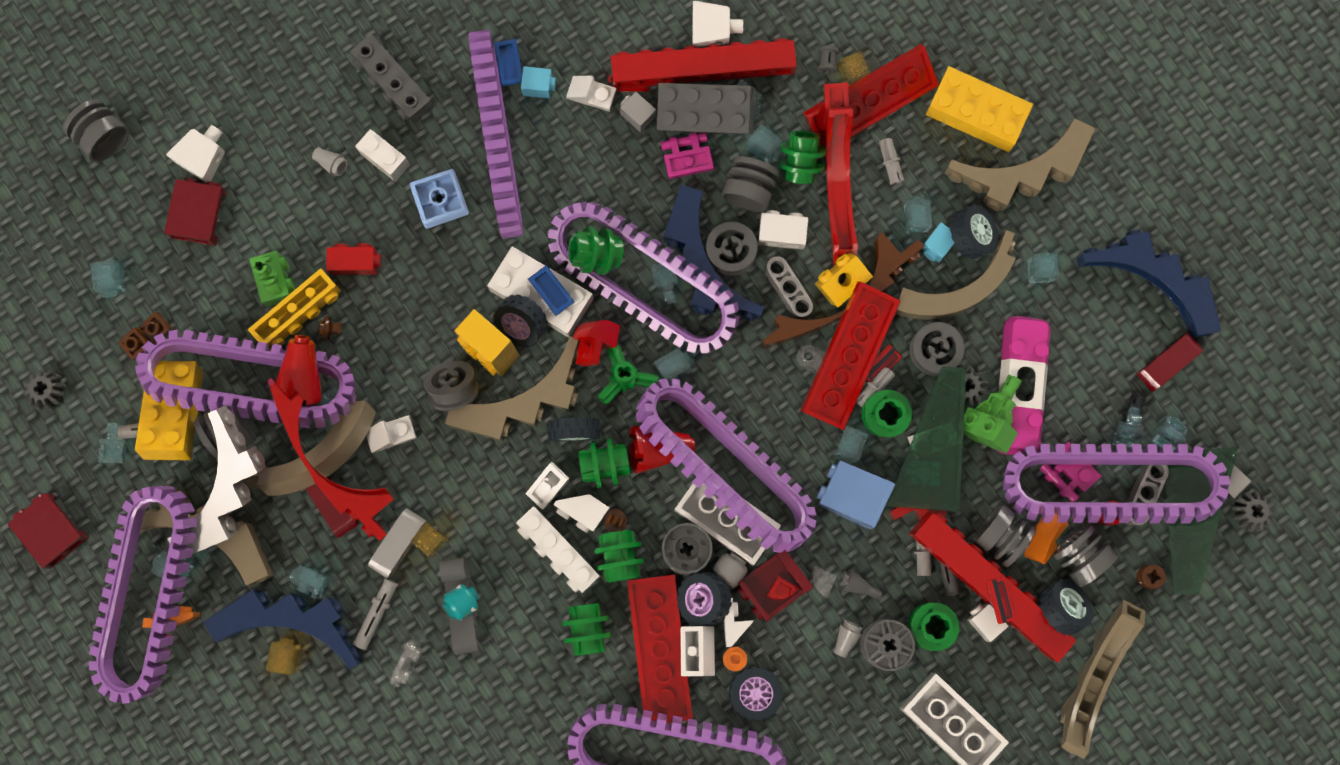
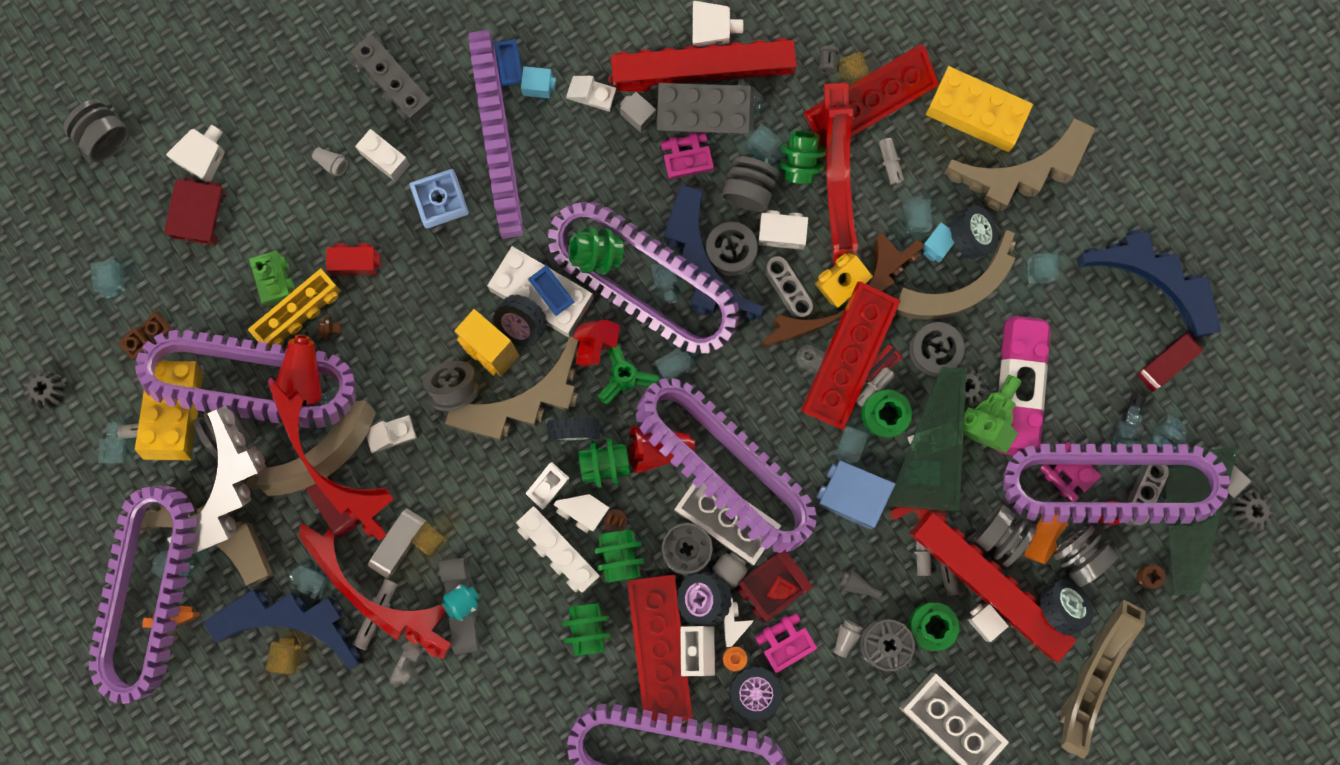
(46, 531): dark red panel -> none
(416, 625): none -> red slope
(790, 649): none -> dark pink plate
(823, 580): clear tile -> none
(1001, 600): sticker -> none

